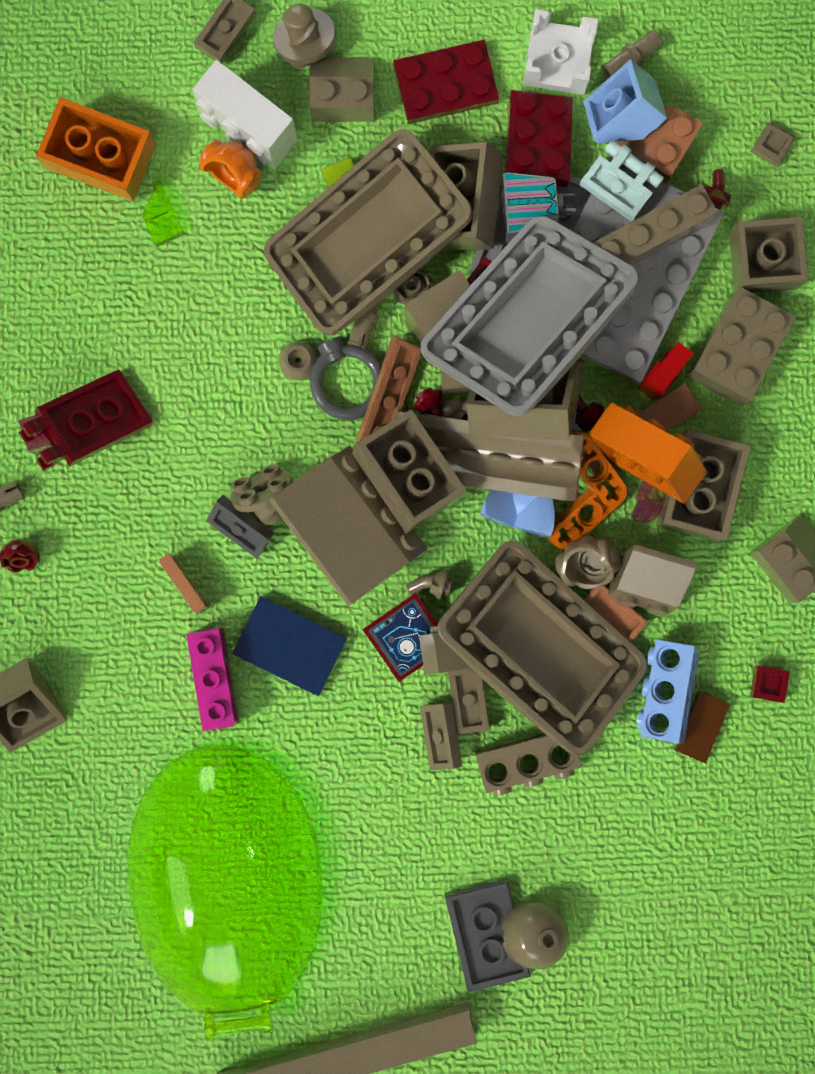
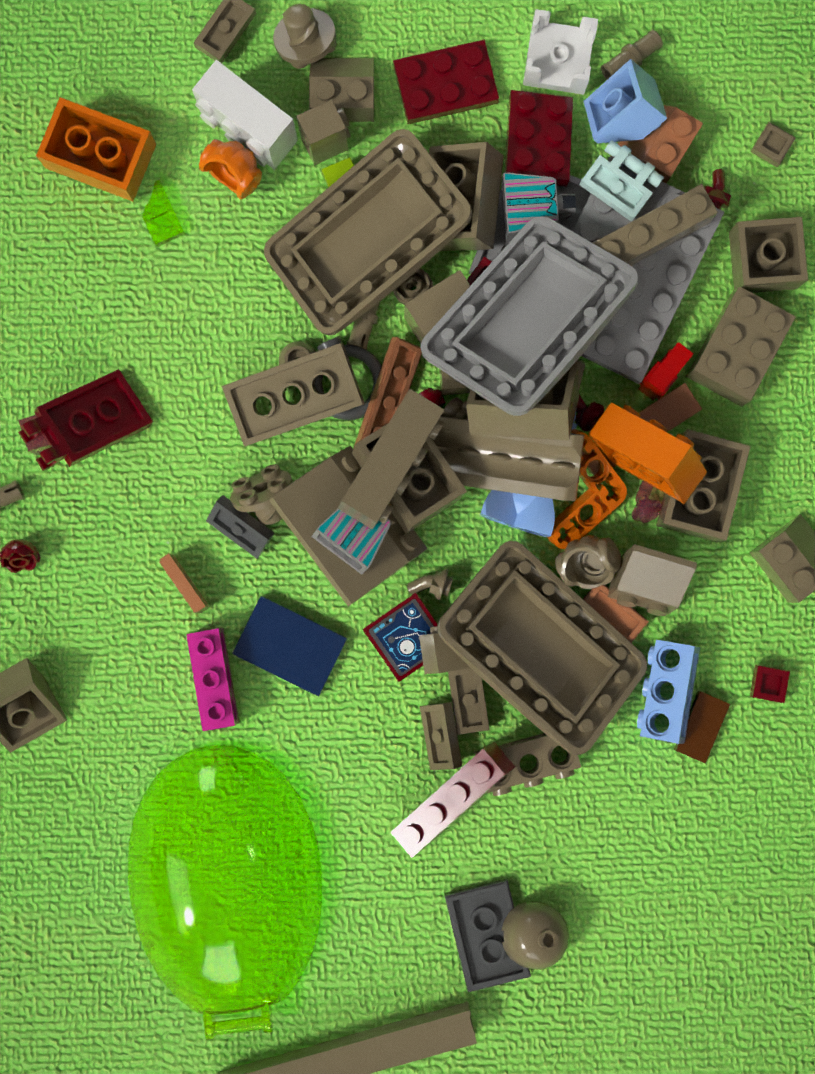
(299, 373): none -> dark tan plate
(324, 131): none -> dark tan brick
(351, 539): none -> torso
(390, 460): none -> dark tan brick
(453, 799): none -> brick

